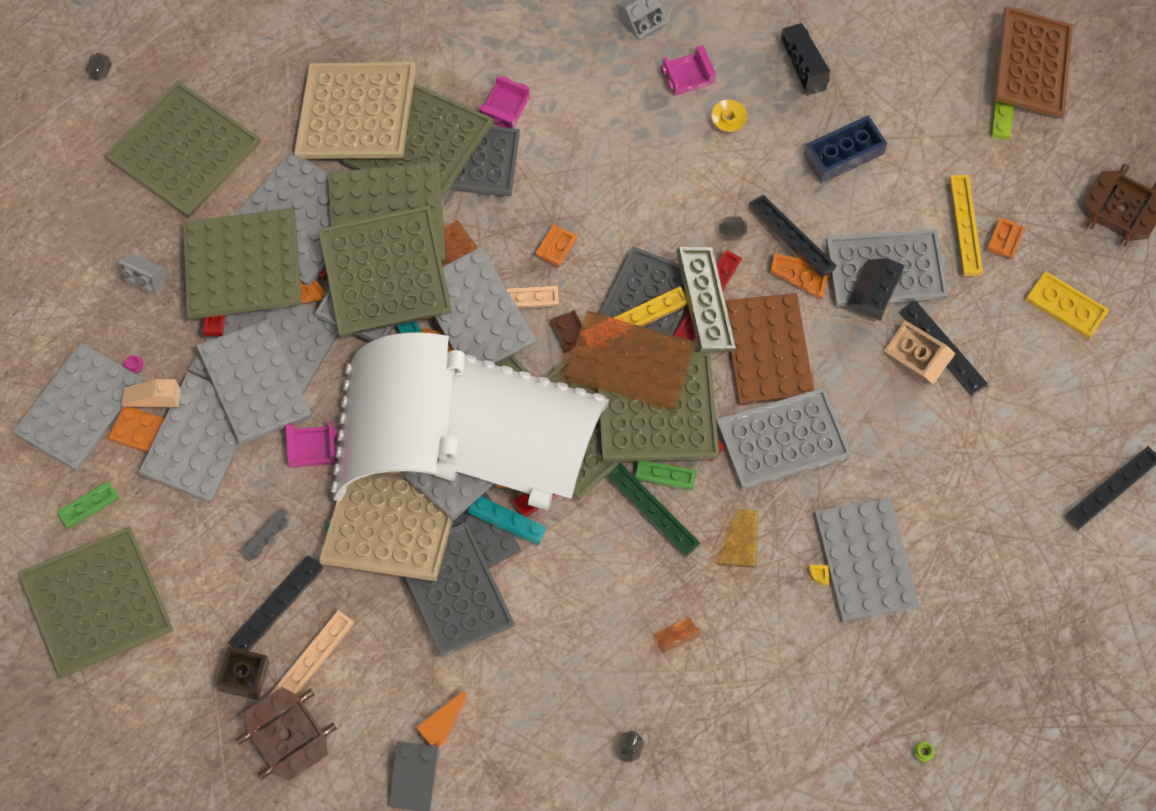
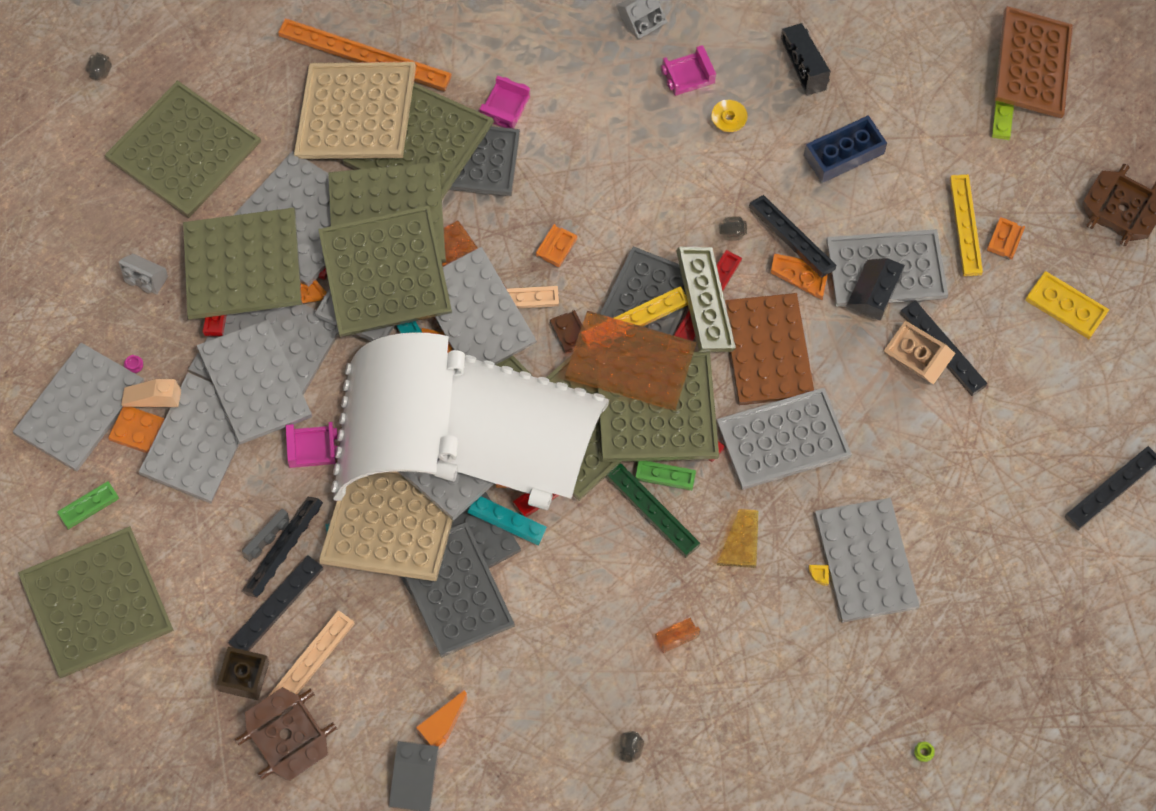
(282, 546): none -> black plate
(359, 52): none -> orange plate

